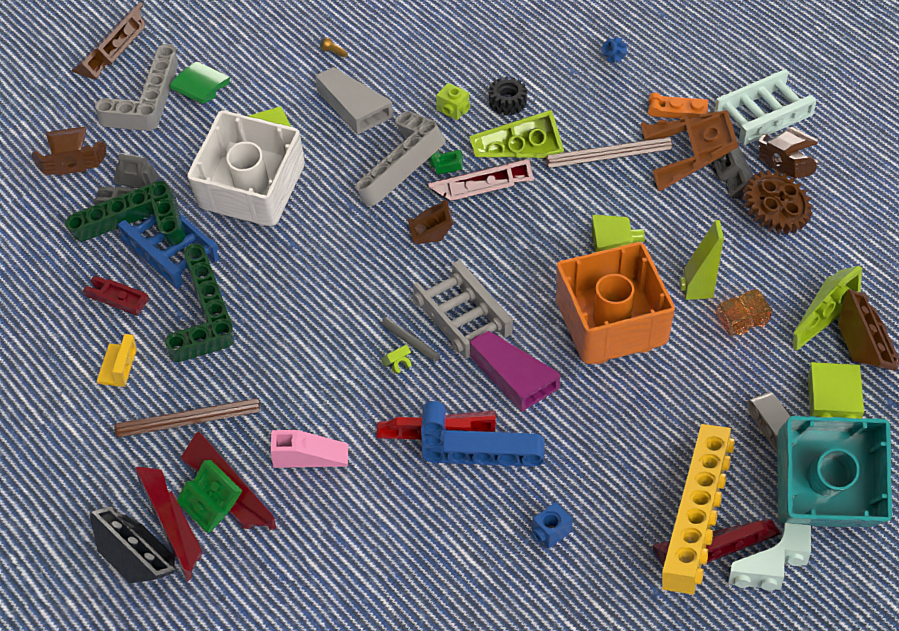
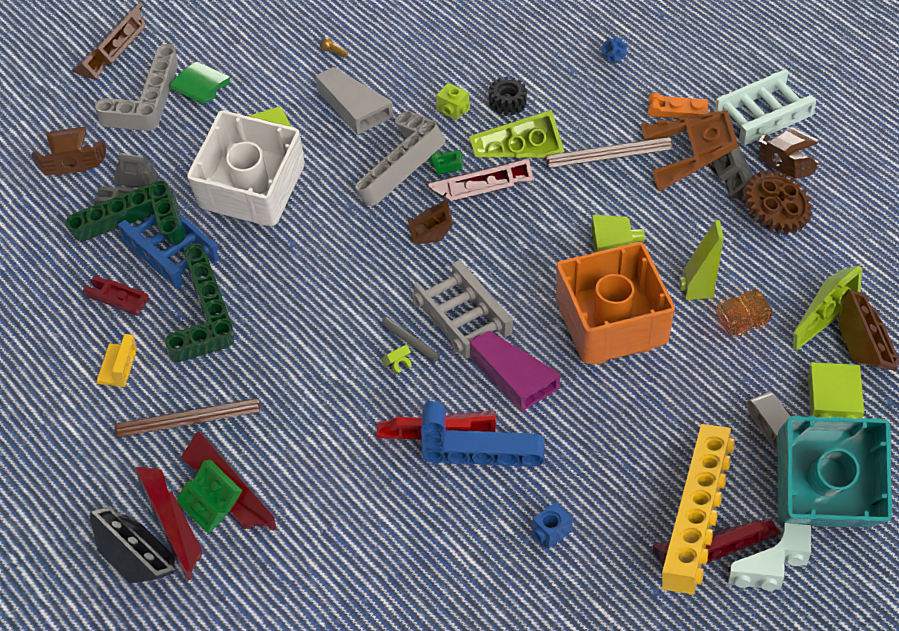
(304, 449): bright pink slope -> none

